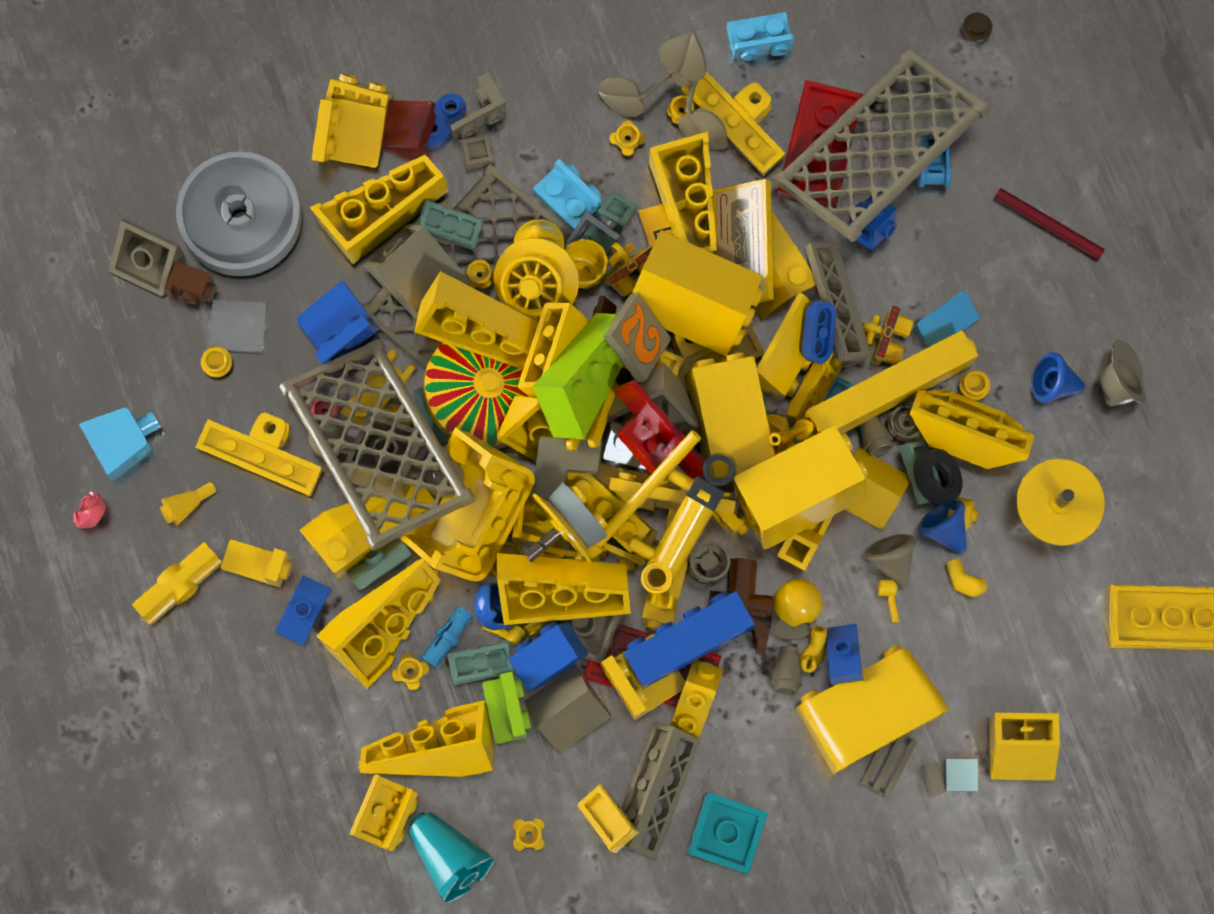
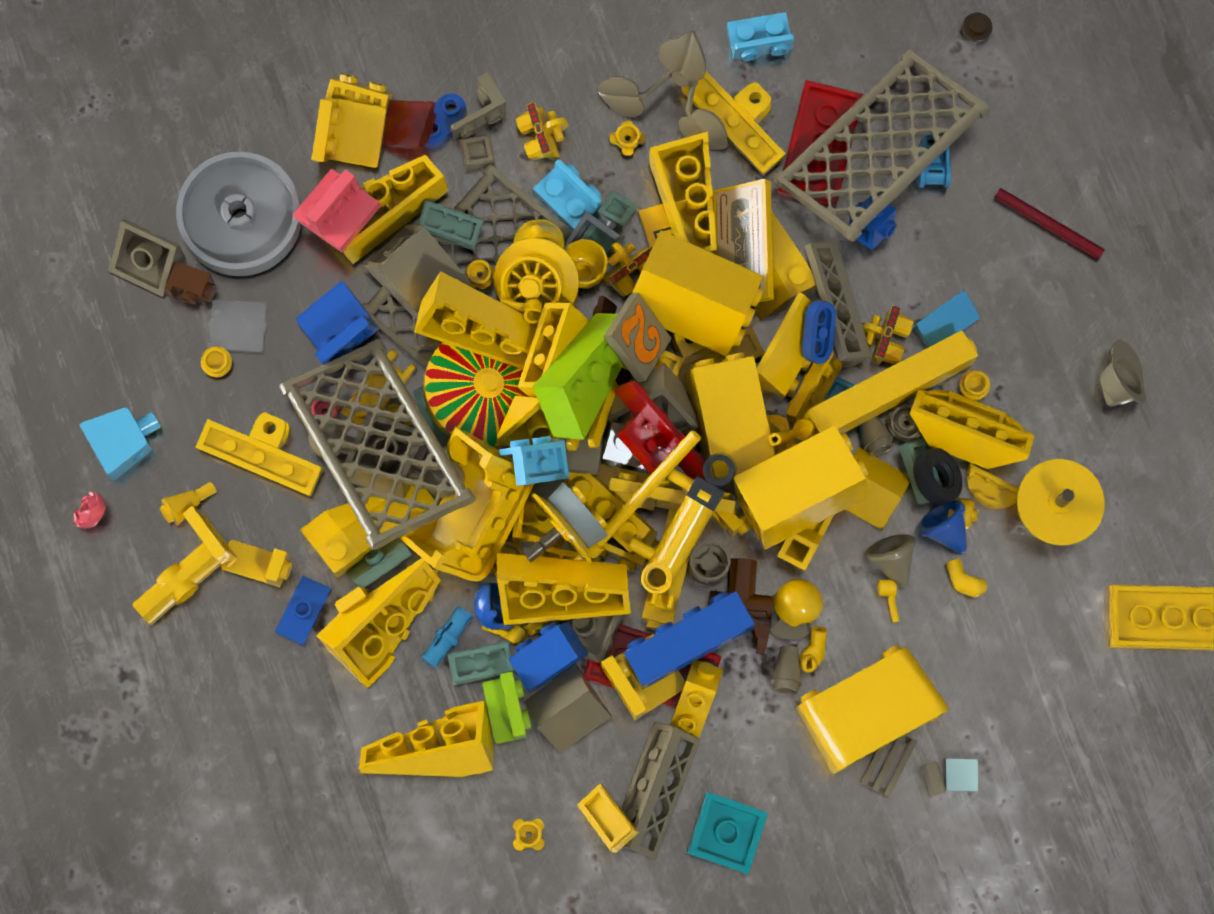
(210, 536): none -> yellow tile
(337, 209): none -> coral bracket
(352, 599): none -> yellow tile
(384, 813): yellow bracket -> none
(408, 662): yellow plate -> none
(448, 856): teal cone -> none
(529, 316): none -> yellow hand
(536, 120): none -> yellow hips
(538, 462): none -> medium azure bracket
(677, 103): yellow plate -> none
(844, 654): blue plate -> none
(989, 489): none -> yellow tile
(1024, 746): yellow slope -> none
(1054, 379): blue hat -> none

